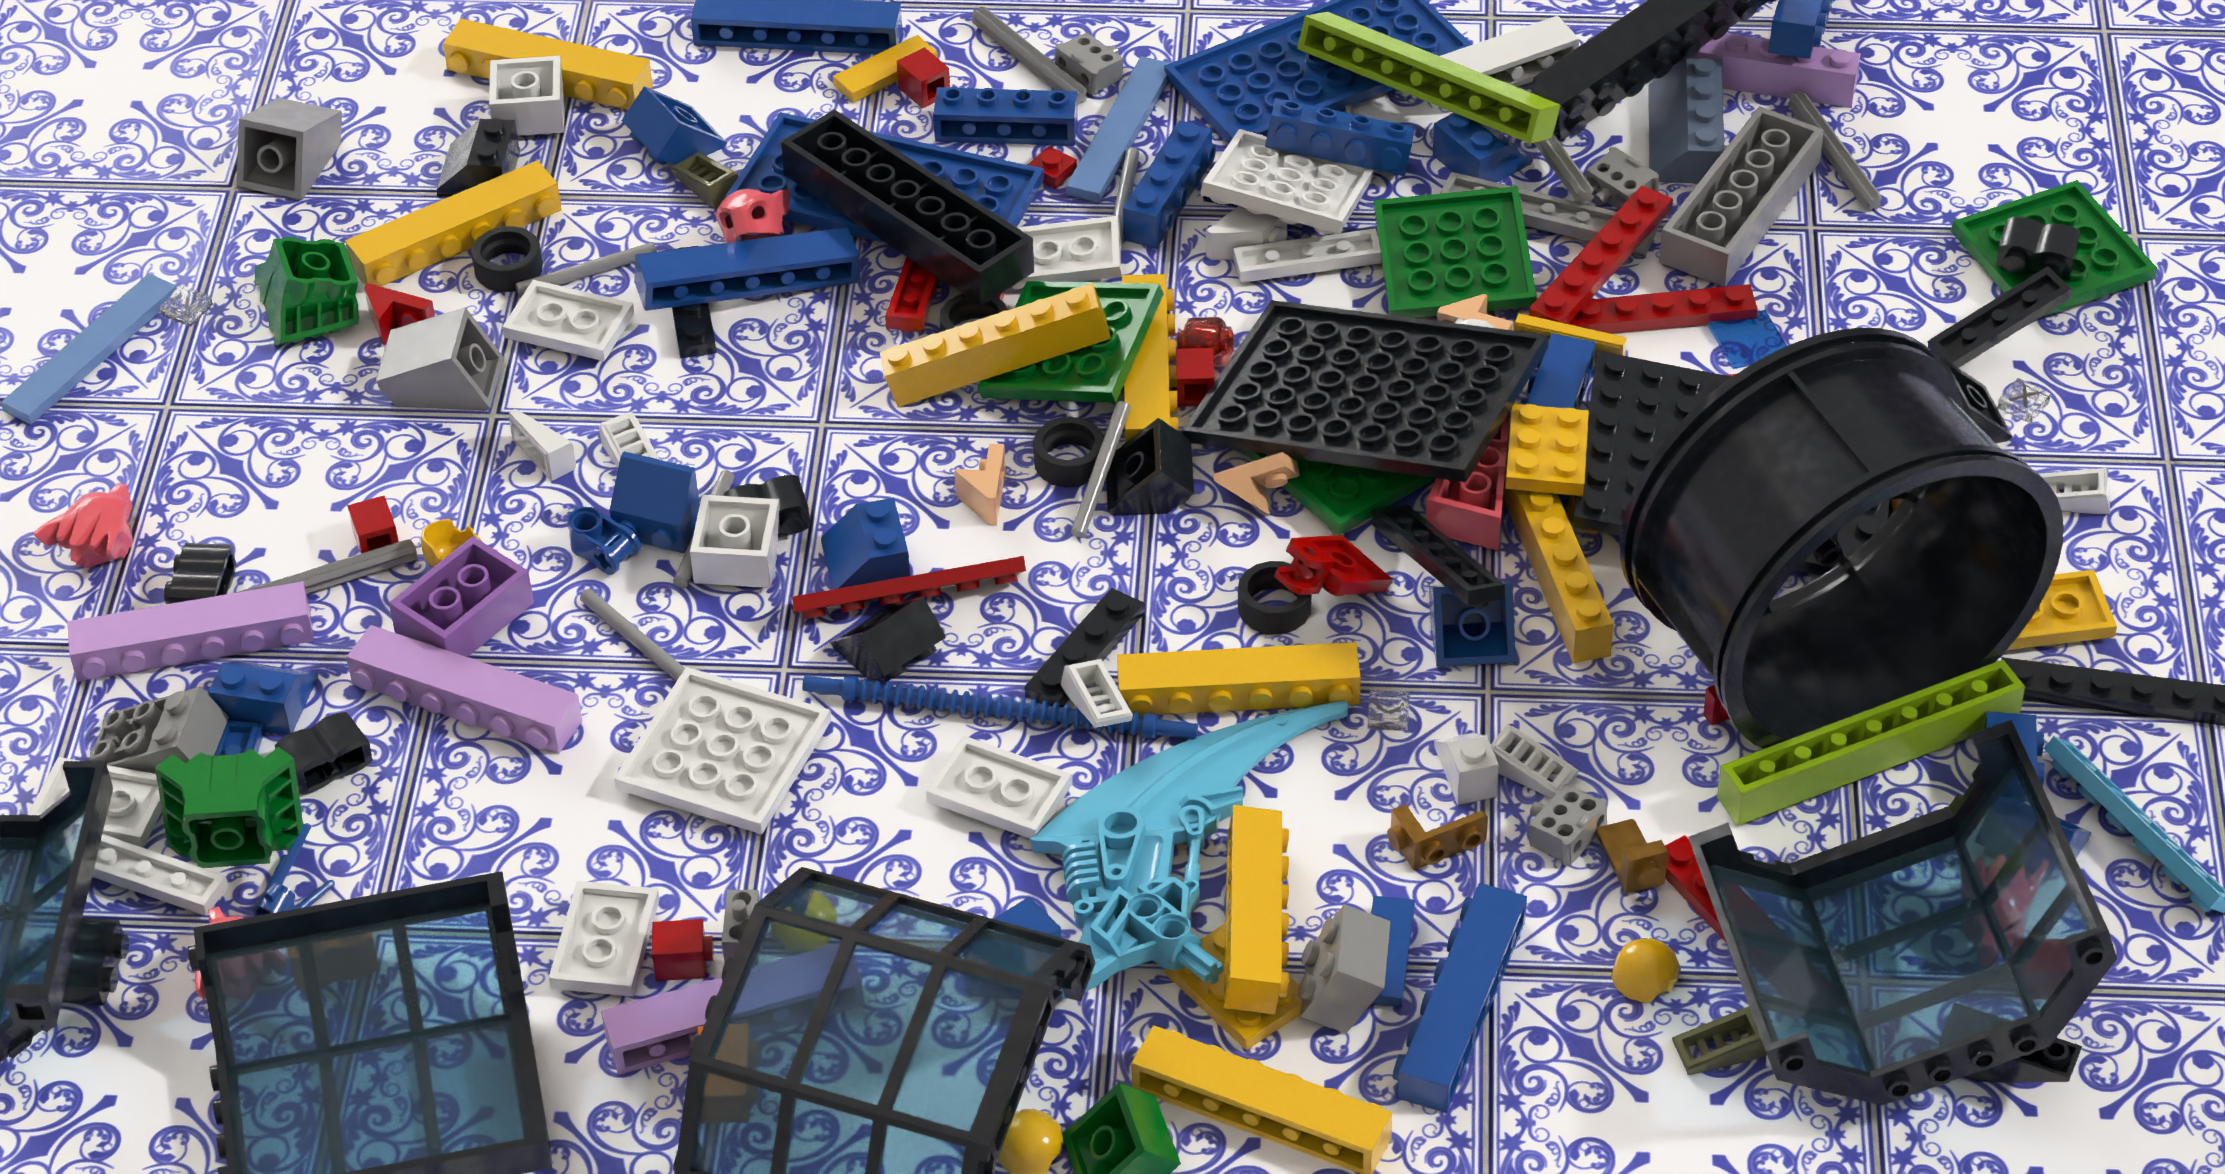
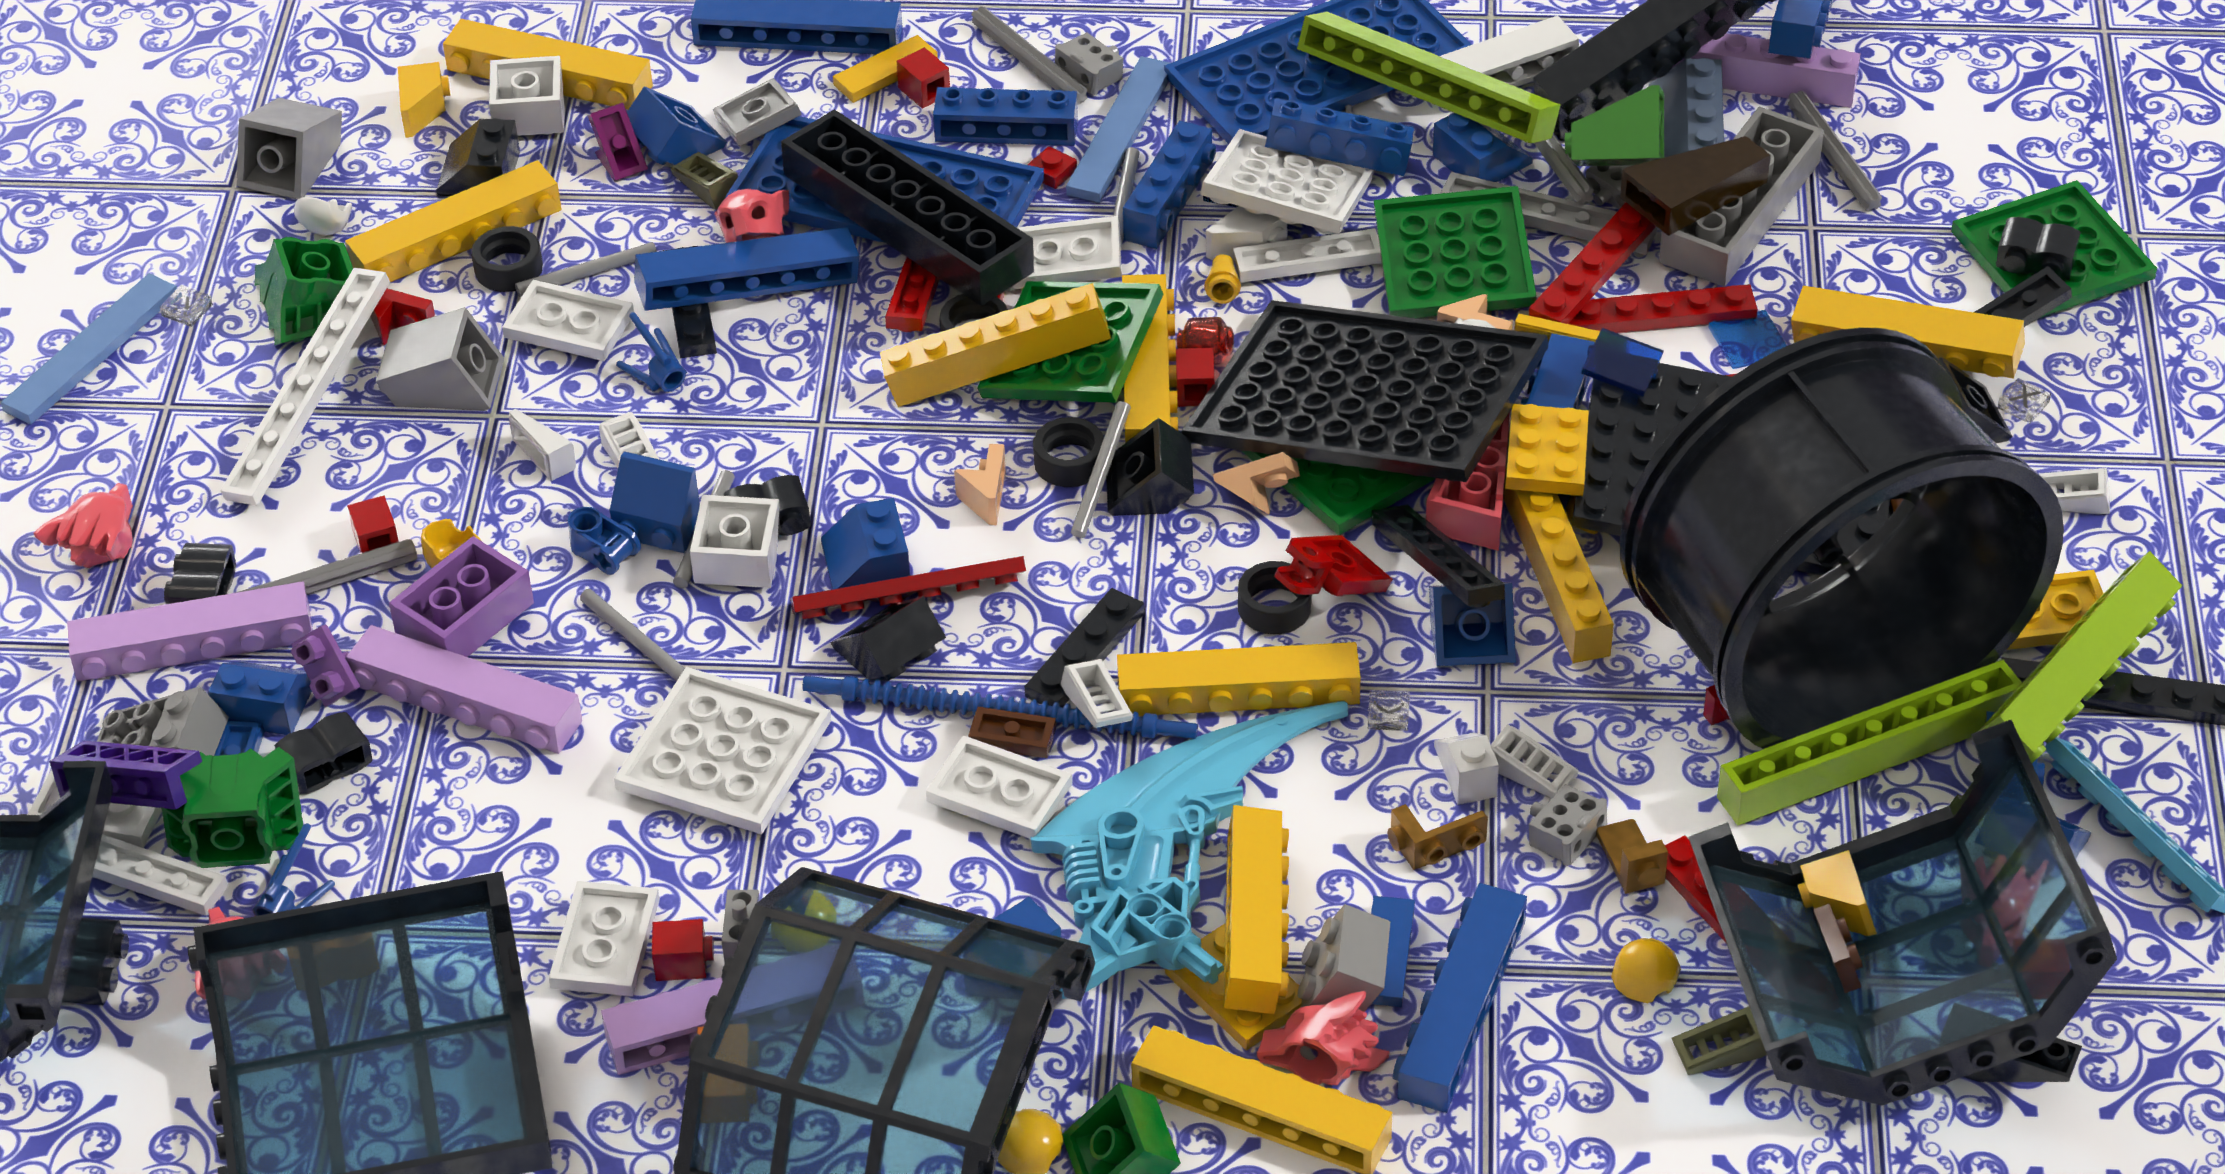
(137, 772): none -> dark purple fence
(305, 387): none -> white plate
(322, 216): none -> white hair
(325, 665): none -> medium lavender hips
(421, 95): none -> yellow slope
(617, 142): none -> magenta slope
(663, 367): none -> blue plant
(756, 111): none -> light grey tile
(1014, 731): none -> reddish brown plate
(1222, 281): none -> yellow cone
(1335, 1032): none -> coral piece
(1620, 133): none -> bright green slope
(1622, 362): none -> clear blue piece
(1694, 183): none -> dark brown slope
(1836, 883): none -> yellow slope
(1844, 957): none -> reddish brown plate
(1963, 338): none -> yellow brick
(2088, 653): none -> lime brick

